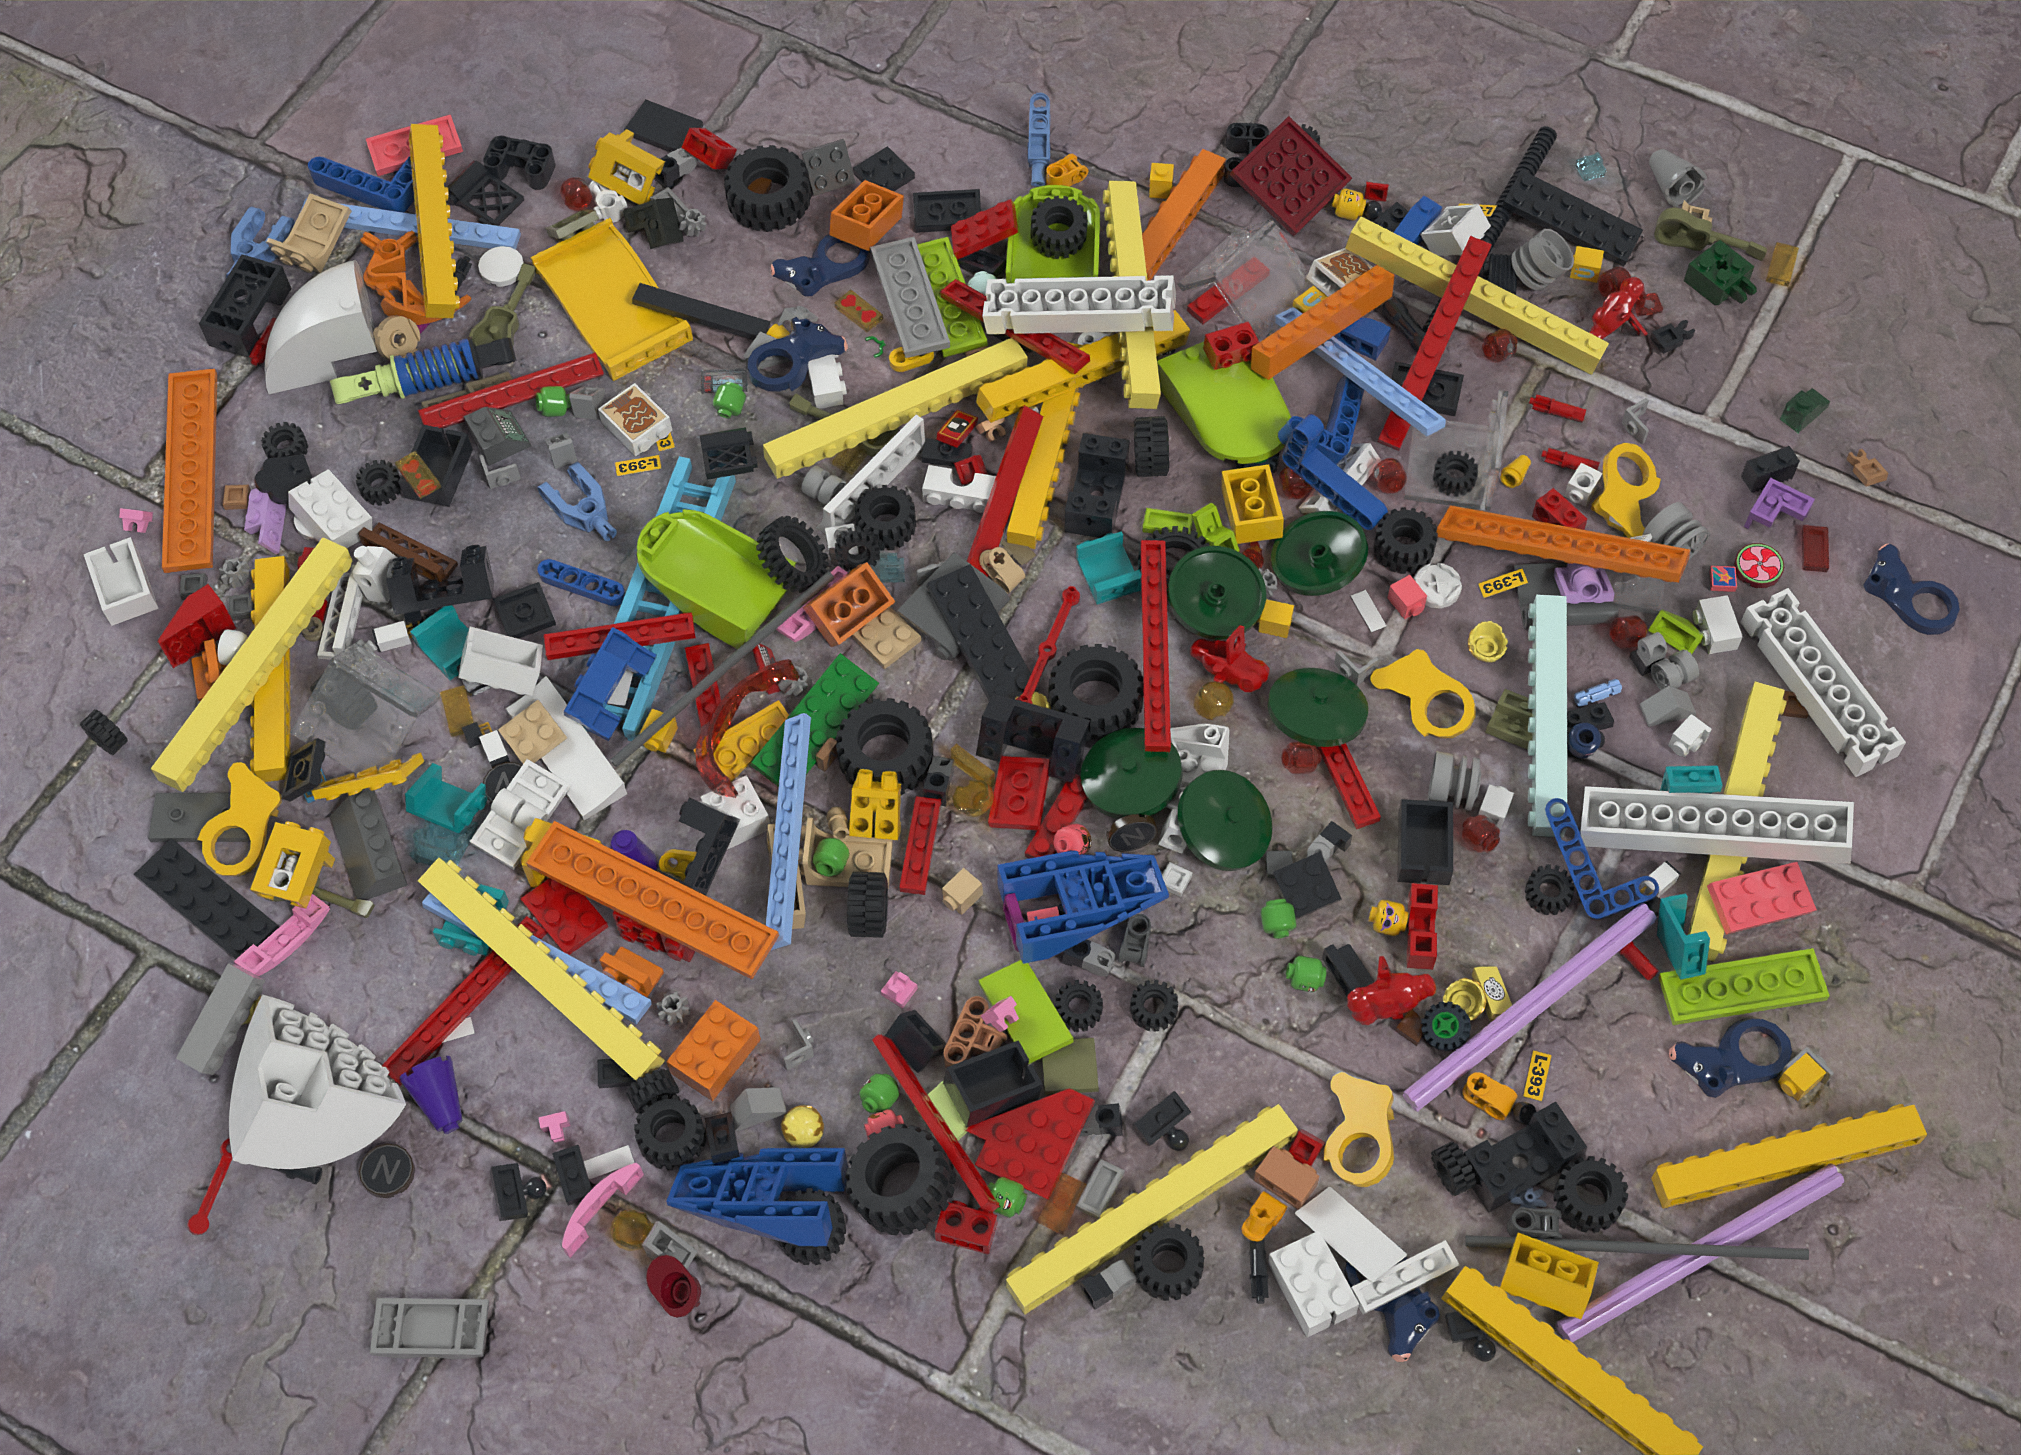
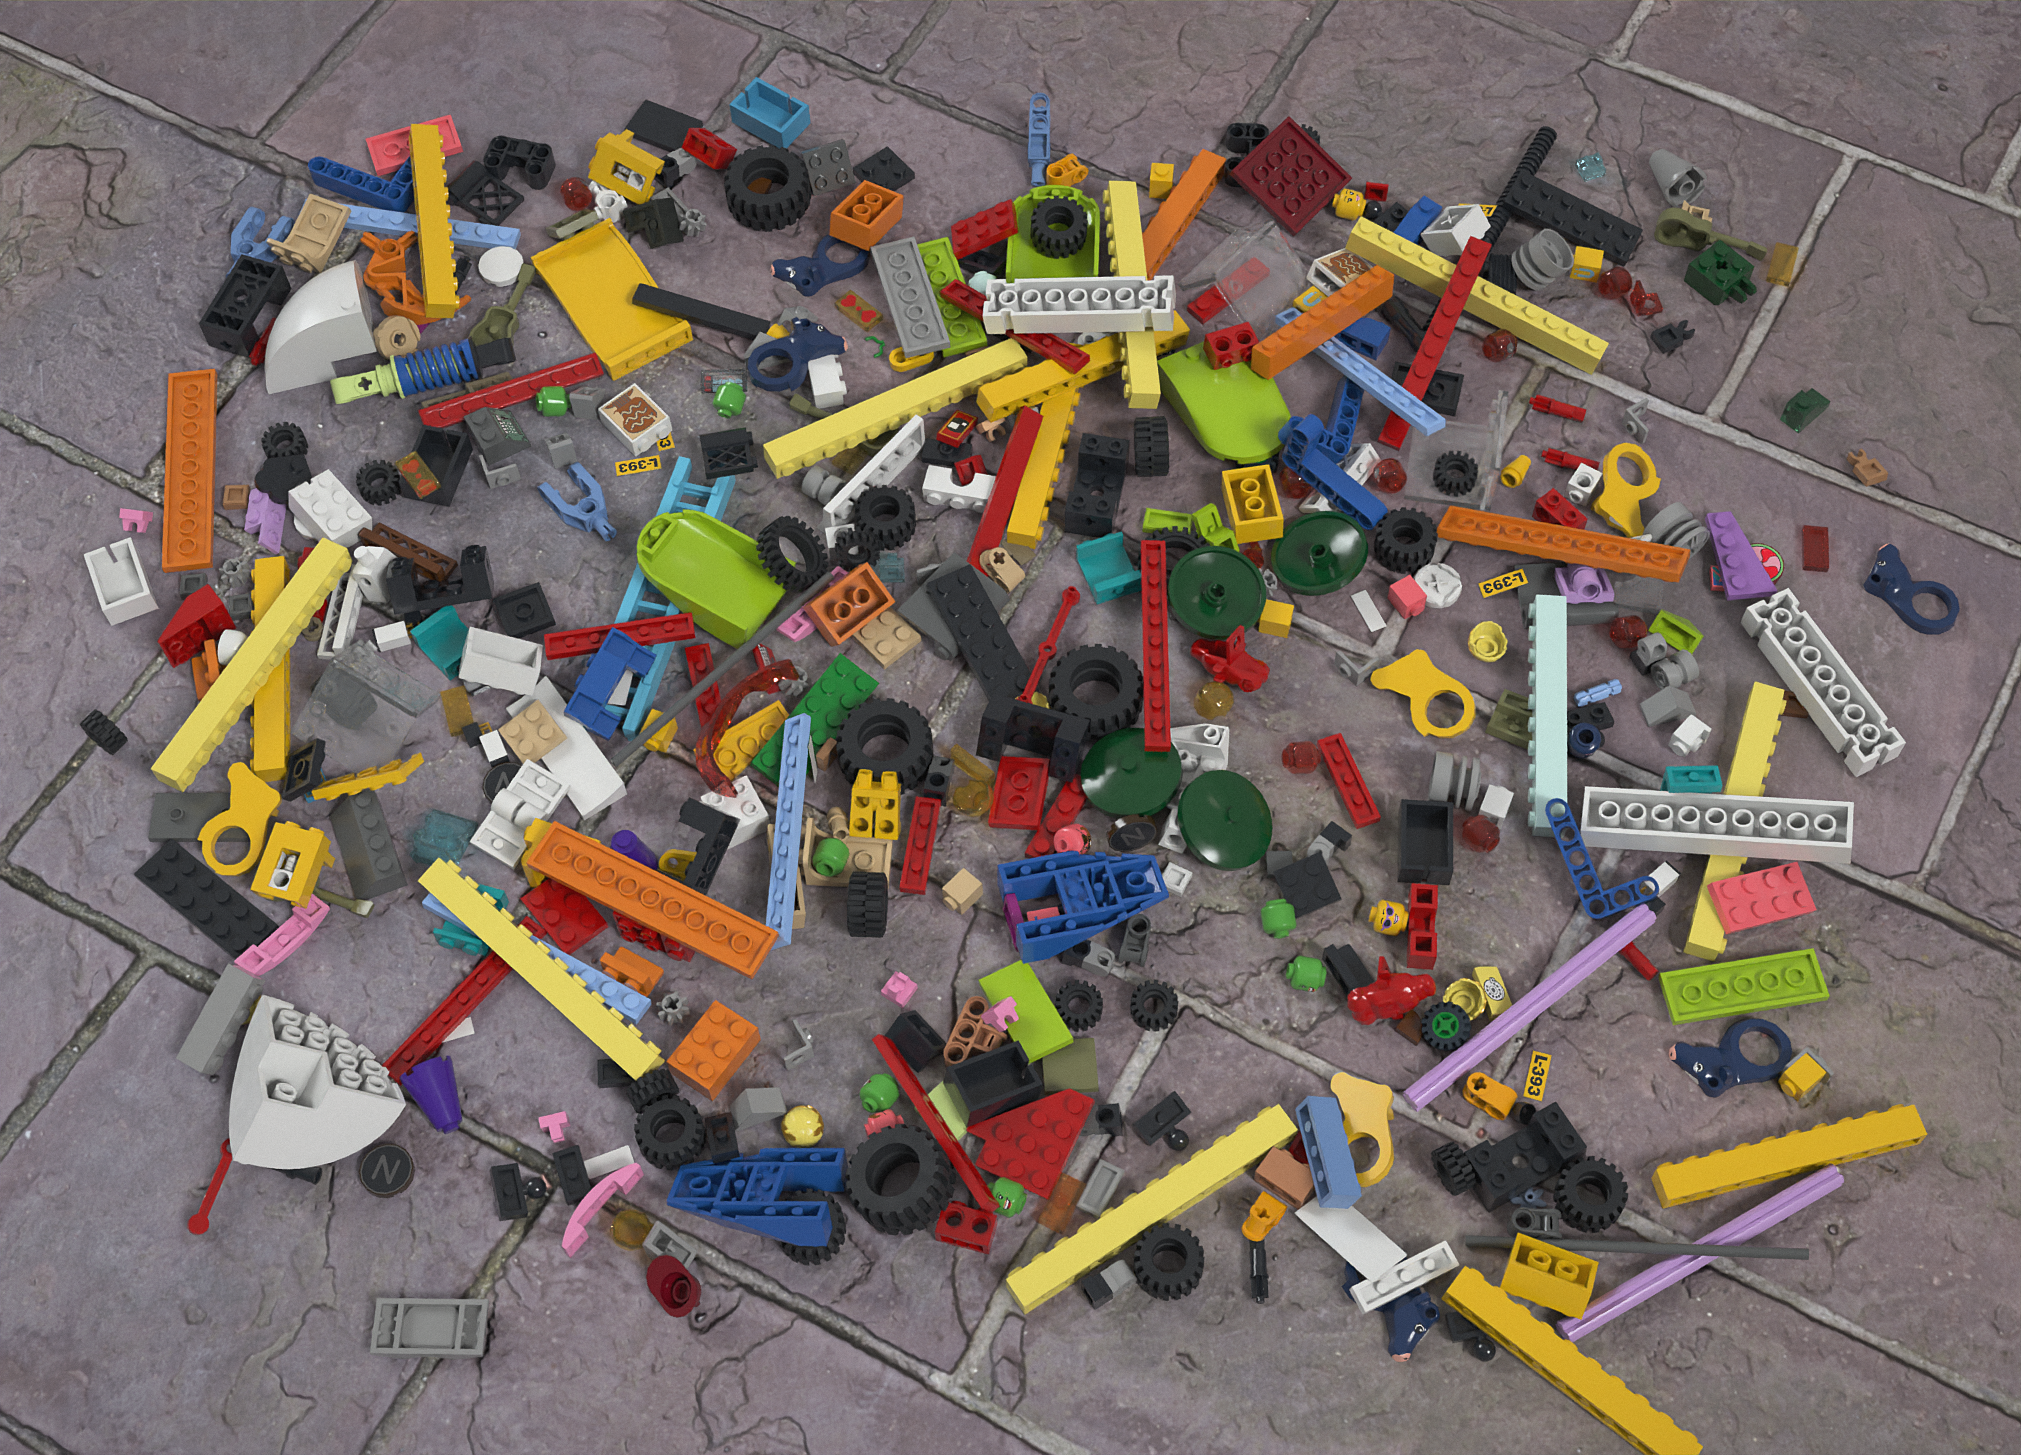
(443, 802): teal panel -> none
(583, 579): blue beam -> none
(770, 113): none -> dark azure piece
(813, 761): none -> white sticker
(942, 209): black tile -> none
(1313, 1283): white piece -> none
(1317, 707): dark green dish -> none
(1328, 1152): none -> medium blue brick
(1552, 876): black tyre -> none
(1618, 308): red piece -> none
(1685, 952): teal panel -> none
(1717, 624): white brick -> none
(1737, 562): none -> medium lavender wing
(1776, 465): black brick -> none
(1778, 498): medium lavender panel -> none

